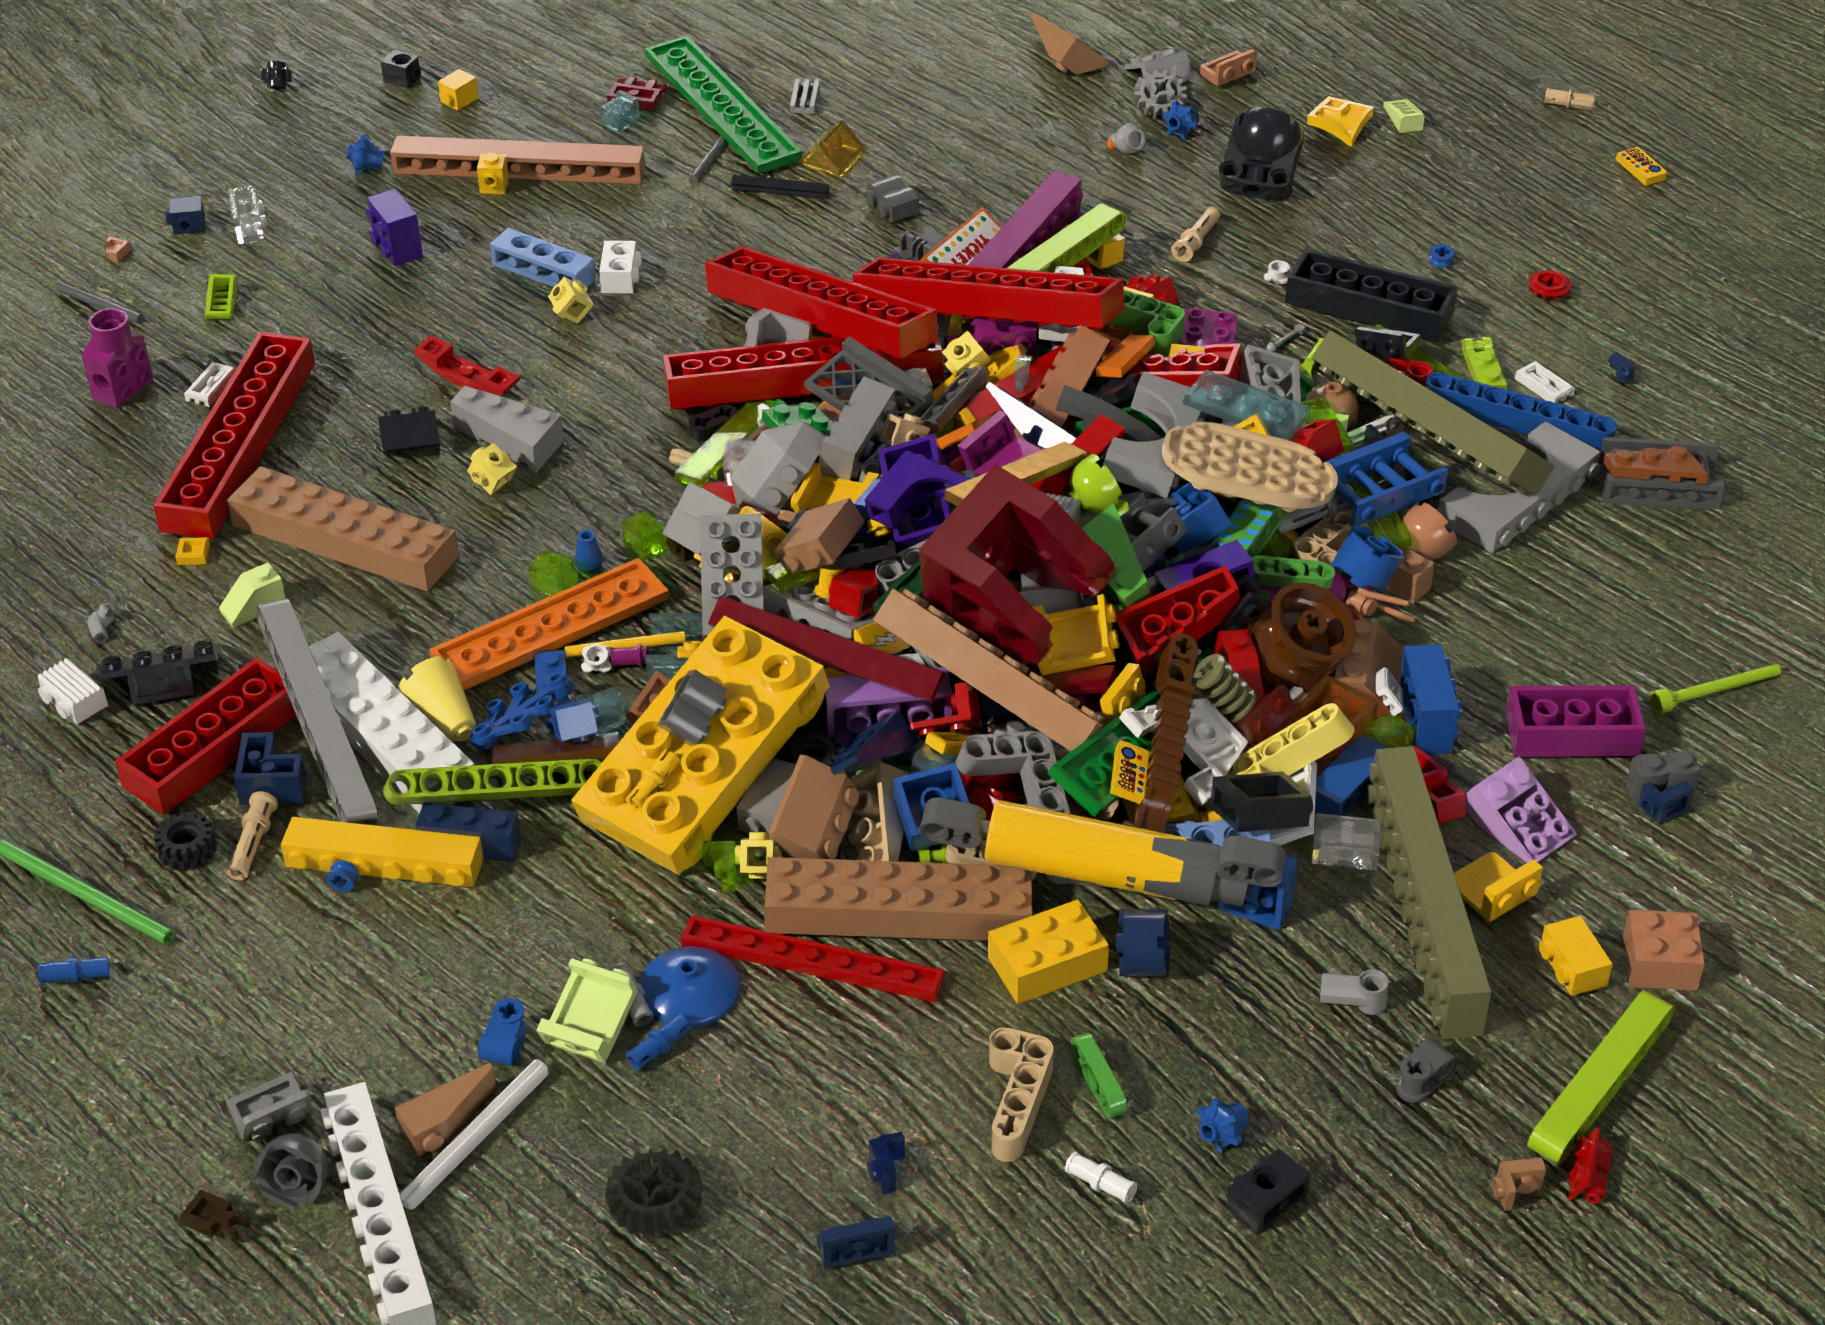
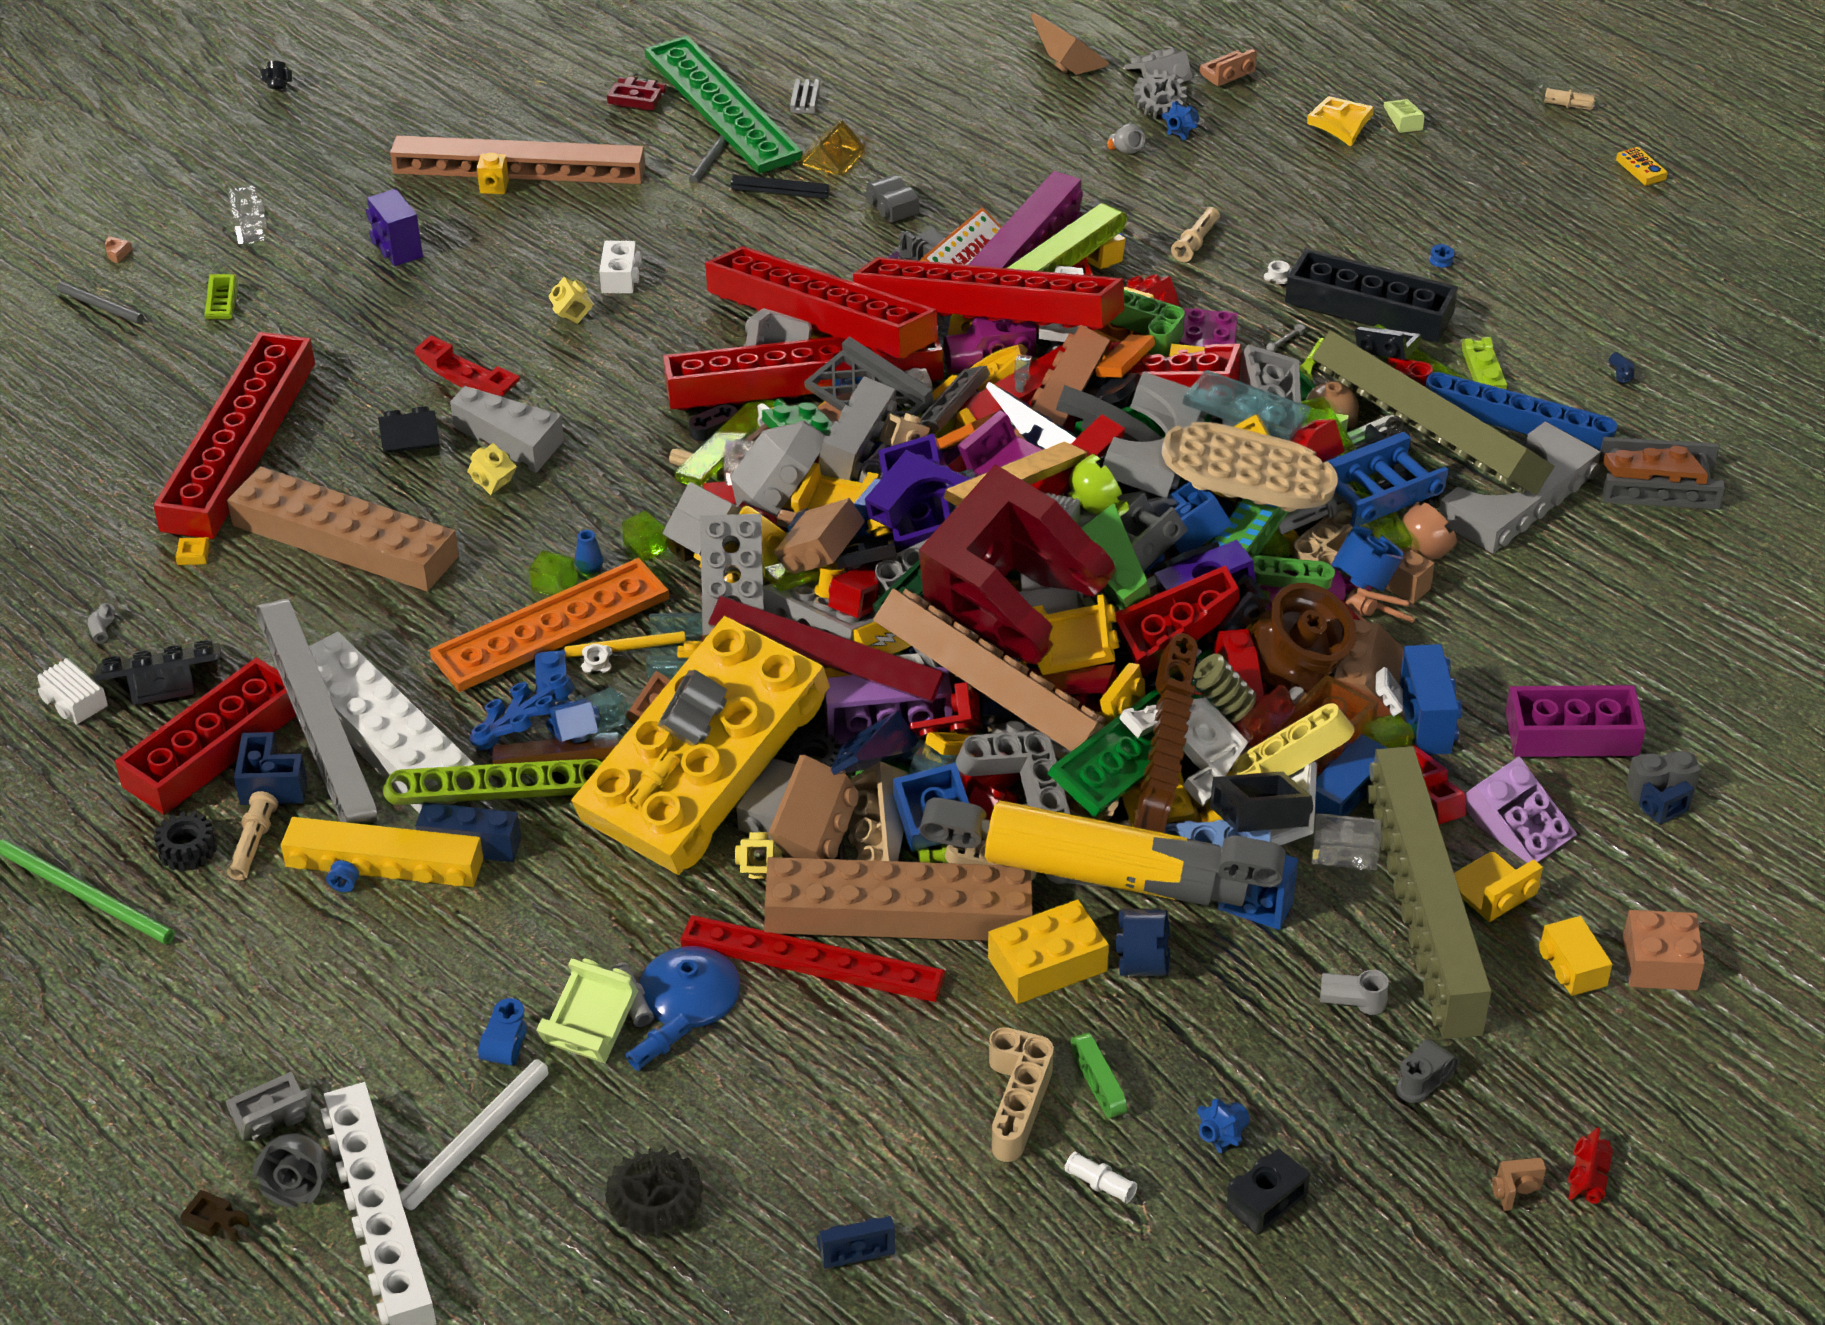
(74, 970): blue pin -> none
(115, 358): magenta brick -> none
(186, 215): dark blue brick -> none
(214, 386): white tile -> none
(251, 589): yellowish green slope -> none
(365, 155): blue rock -> none
(400, 69): black brick -> none
(440, 697): light yellow cone -> none
(442, 1112): medium nougat slope -> none
(458, 89): yellow brick -> none
(540, 259): medium blue brick -> none
(620, 111): clear light blue brick -> none
(629, 656): magenta pin -> none
(721, 857): clear neon green bracket -> none
(881, 1156): clear blue bracket -> none
(964, 354): light yellow brick -> none
(1129, 772): yellow tile -> none
(1262, 154): black piece -> none
(1541, 280): red gear -> none
(1544, 383): white tile -> none
(1600, 1077): lime beam -> none
(1665, 700): lime piece -> none

